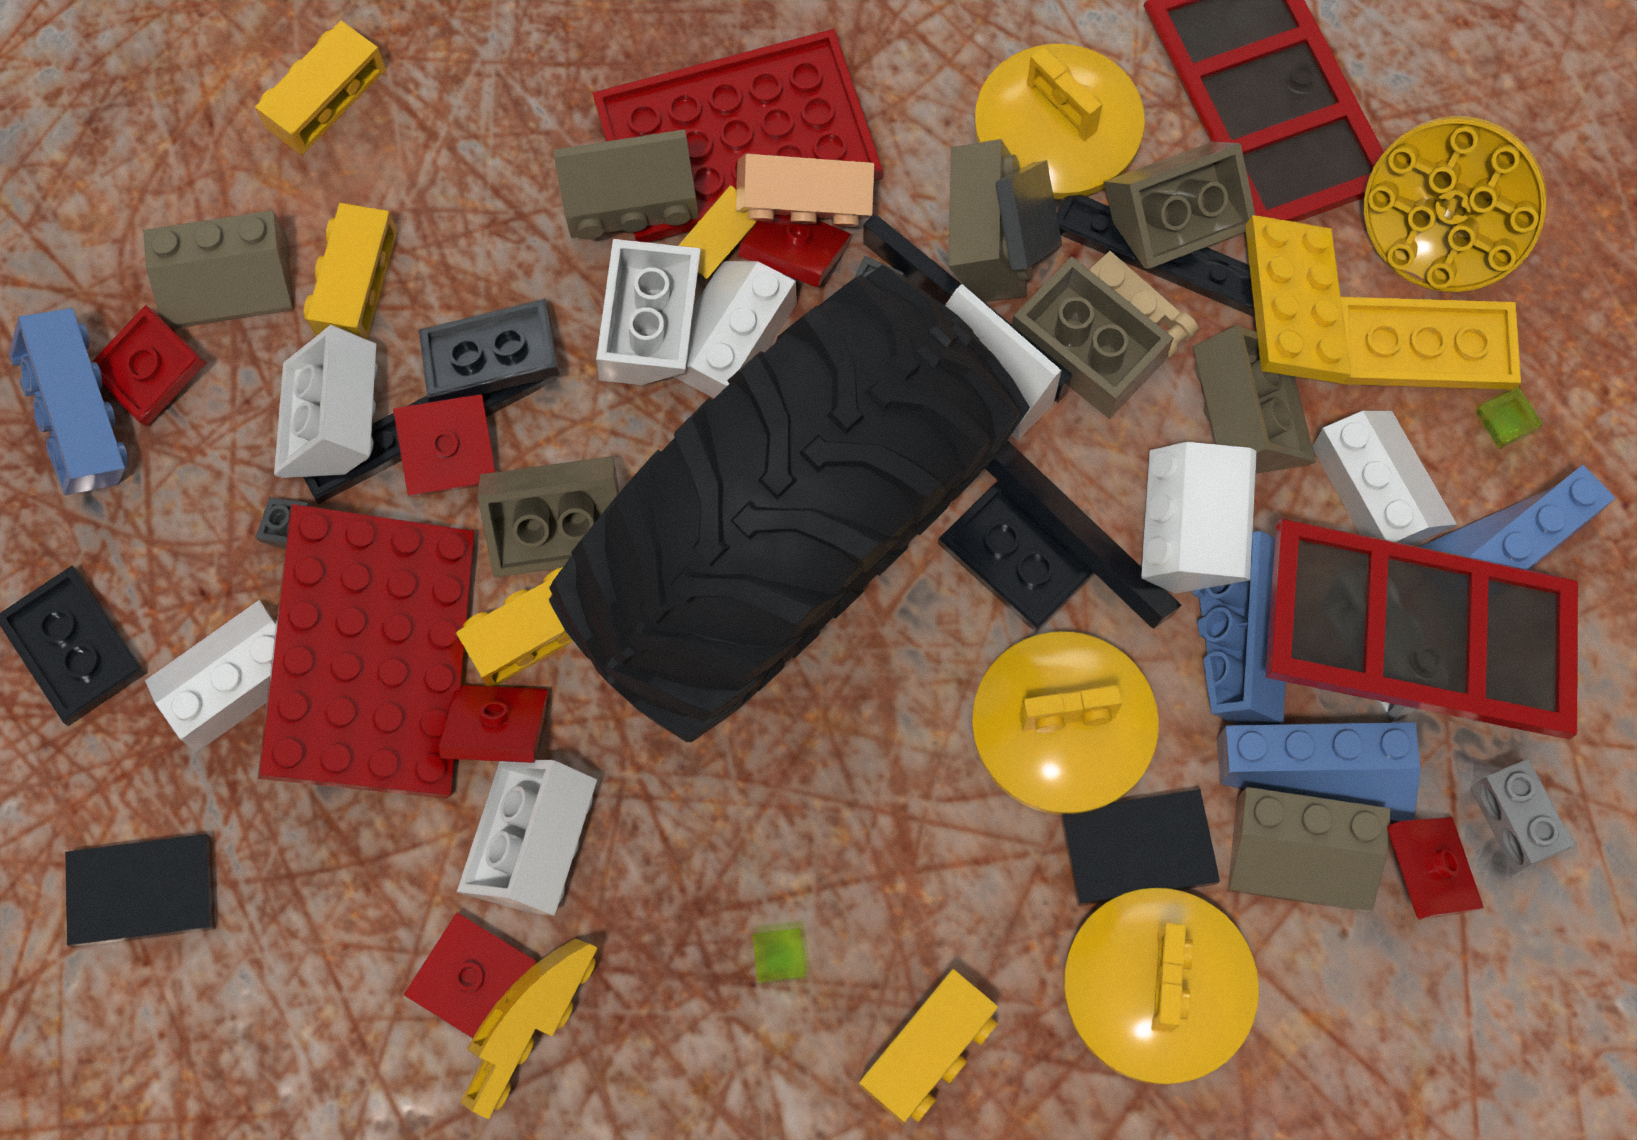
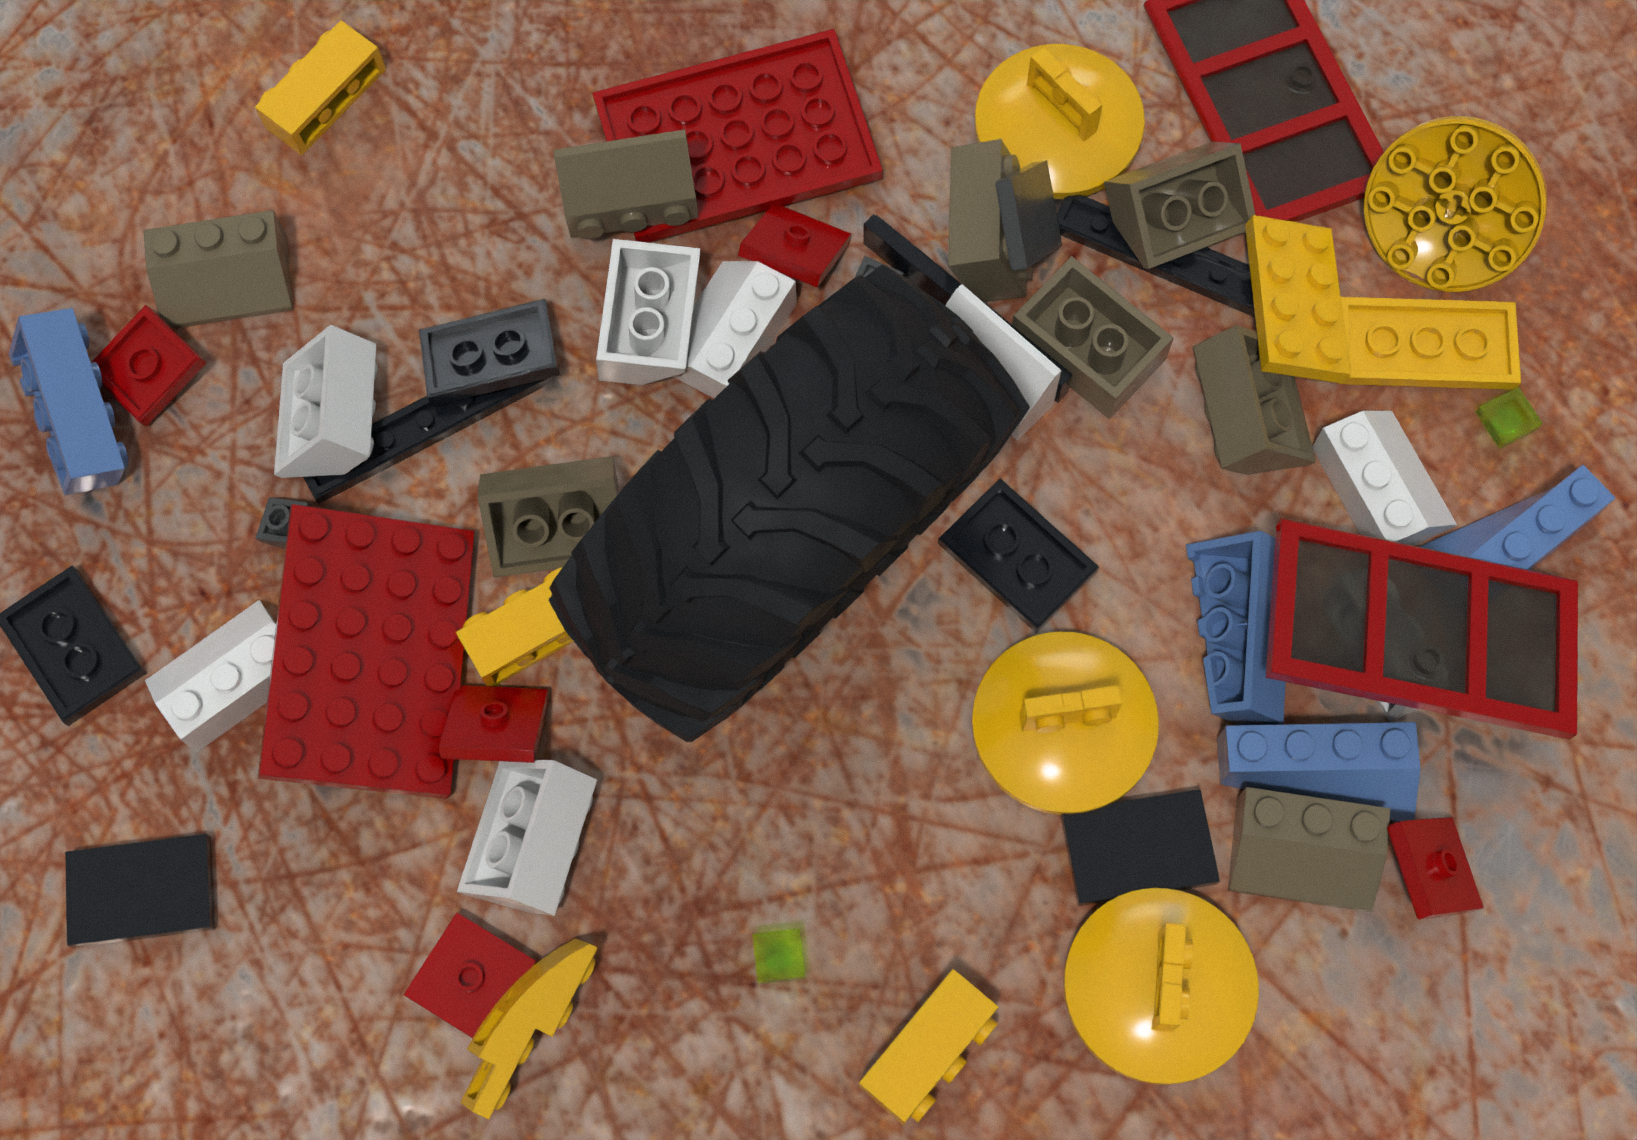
(351, 270): yellow brick -> none
(444, 445): red plate -> none
(718, 232): yellow tile -> none
(804, 189): light nougat brick -> none
(1081, 536): black tile -> none
(1145, 298): tan plate -> none
(1199, 516): white slope -> none
(1522, 816): light grey brick -> none

